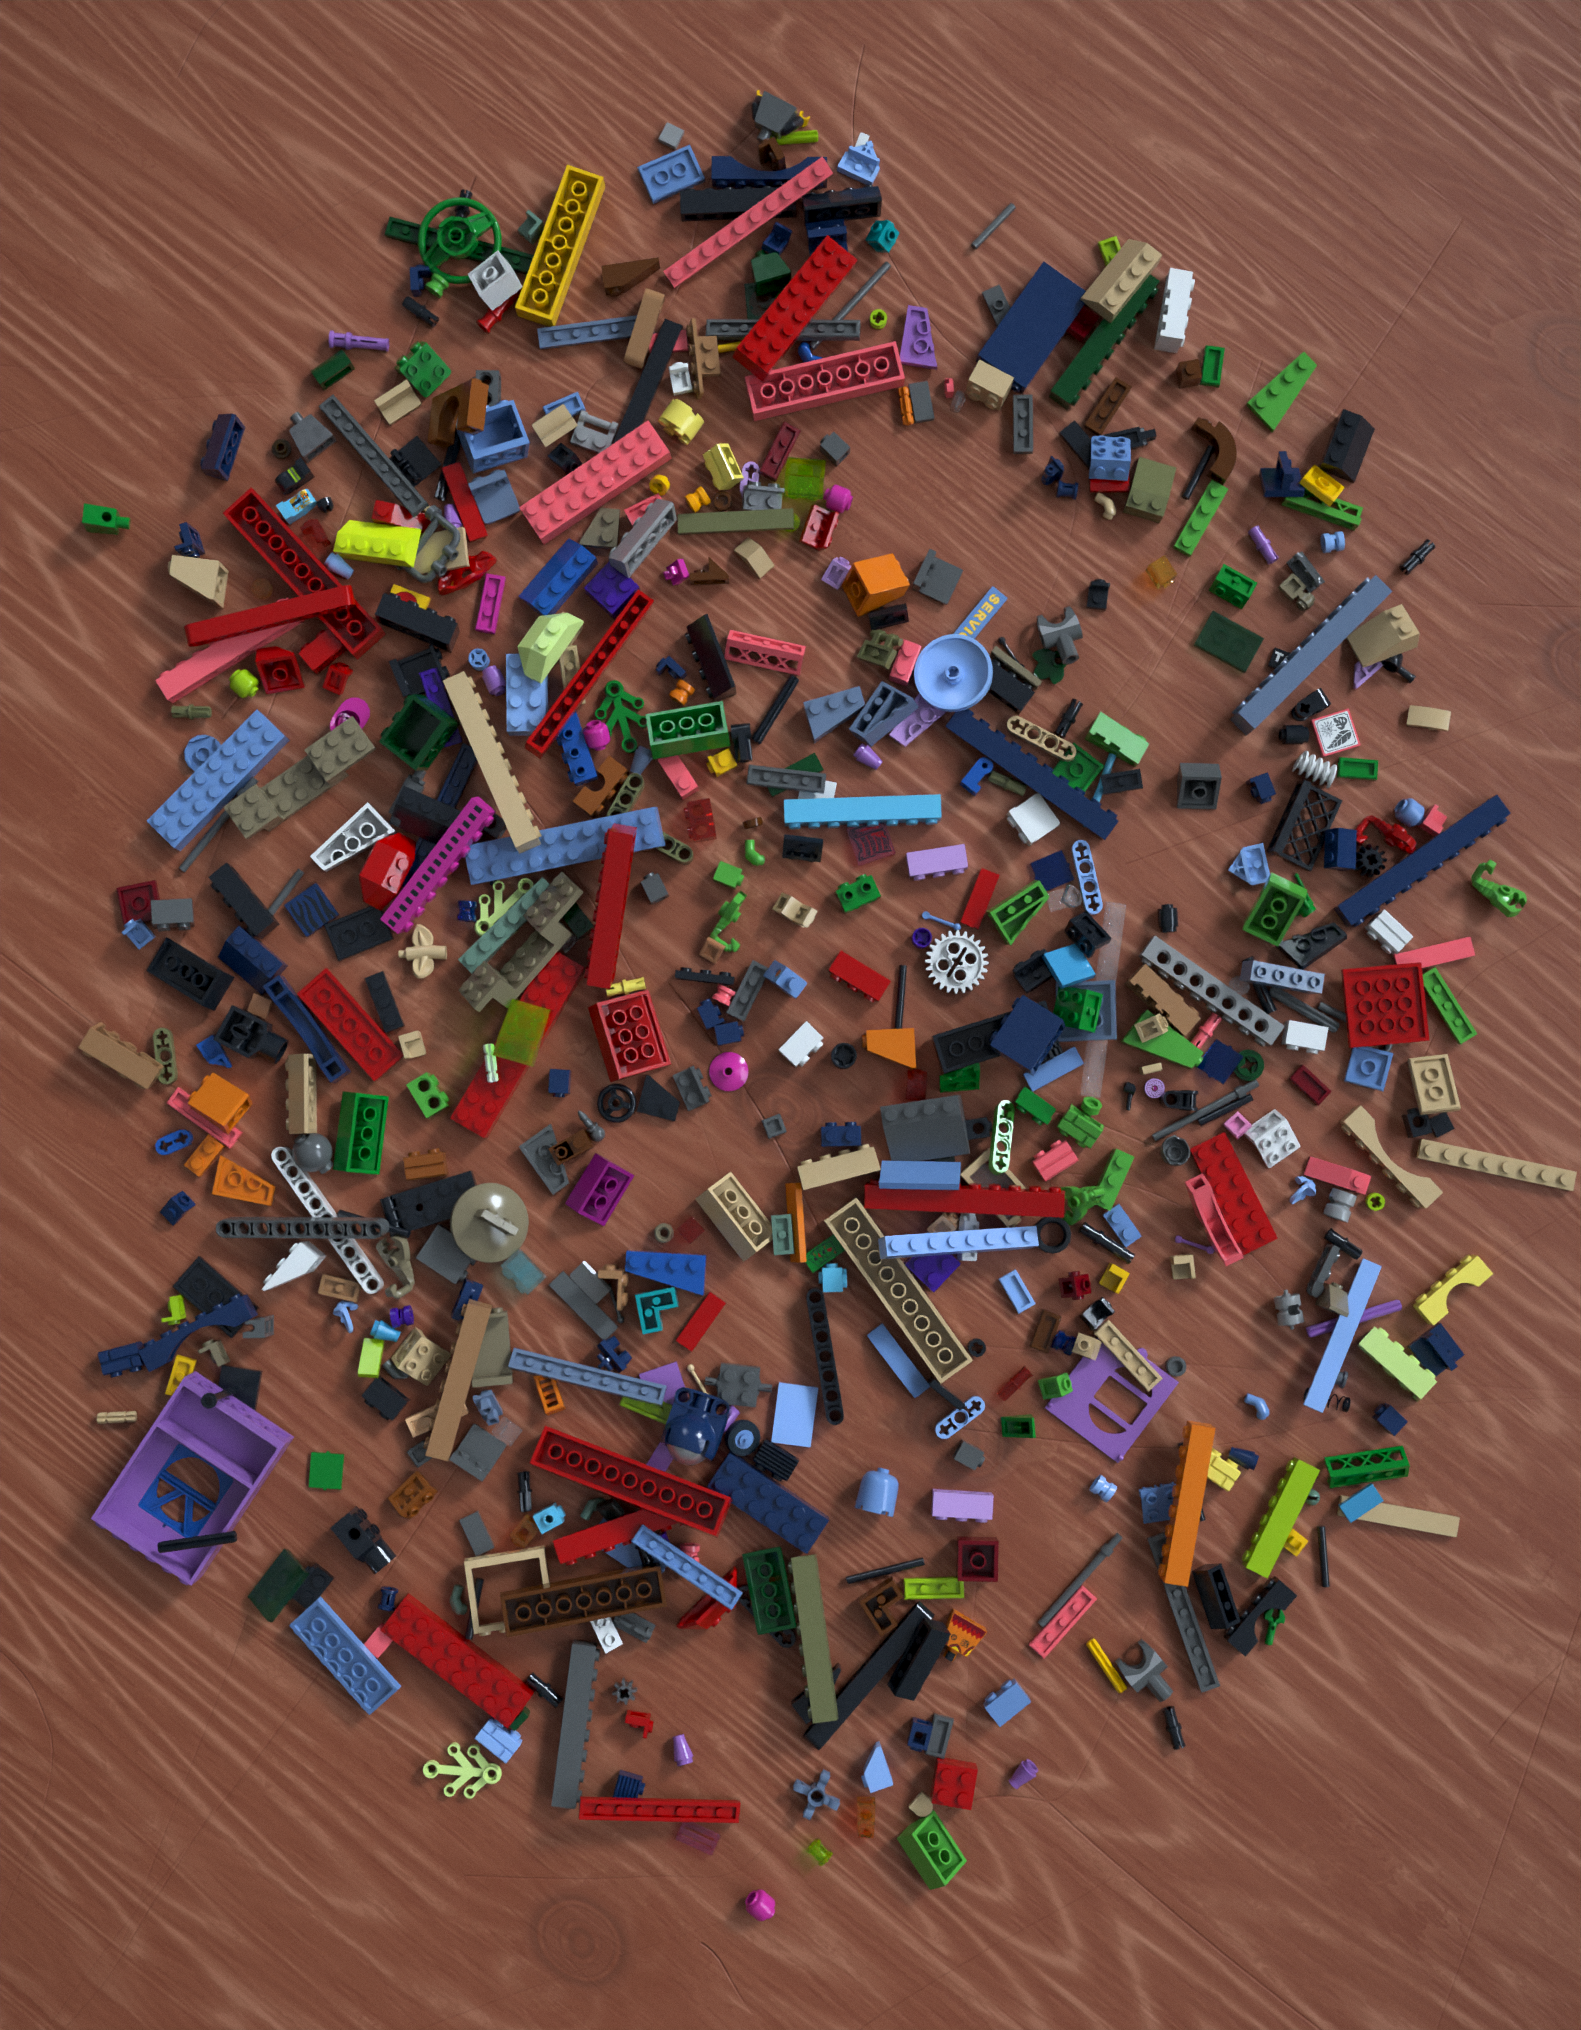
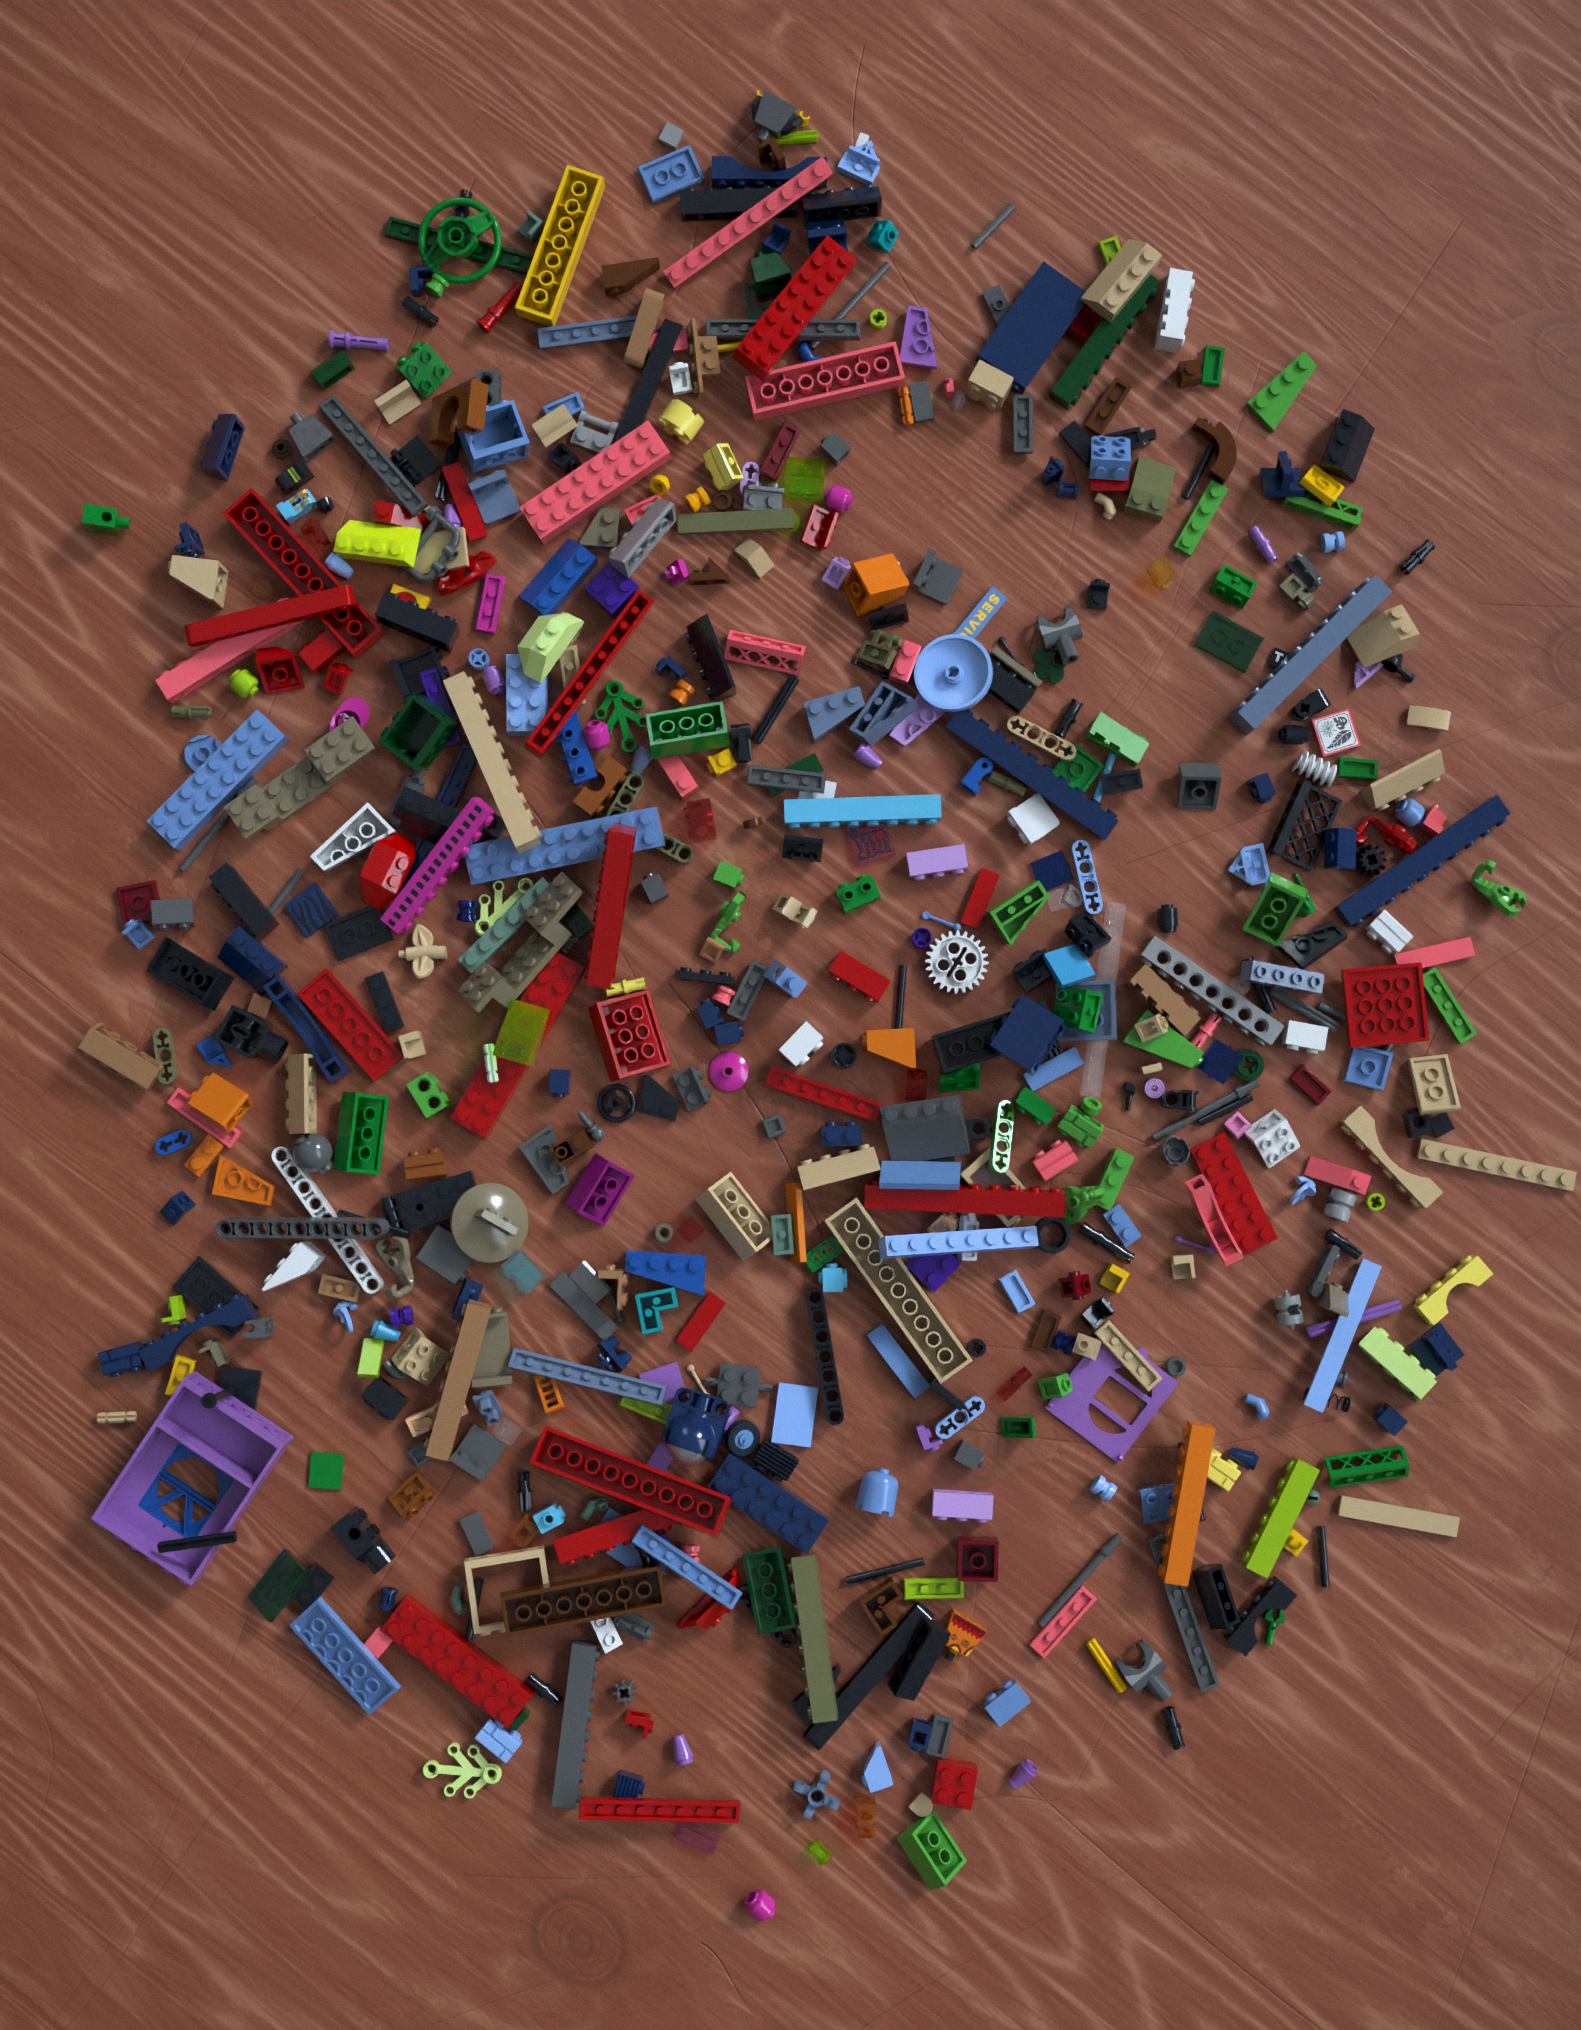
(495, 280): white brick -> none
(610, 1509): pearl dark grey tile -> none
(751, 855): bright green arm -> none
(823, 1094): none -> red plate
(884, 675): none -> black hinge
(924, 1435): none -> medium lavender bracket
(1360, 1502): dark azure tile -> none
(1403, 781): none -> tan slope

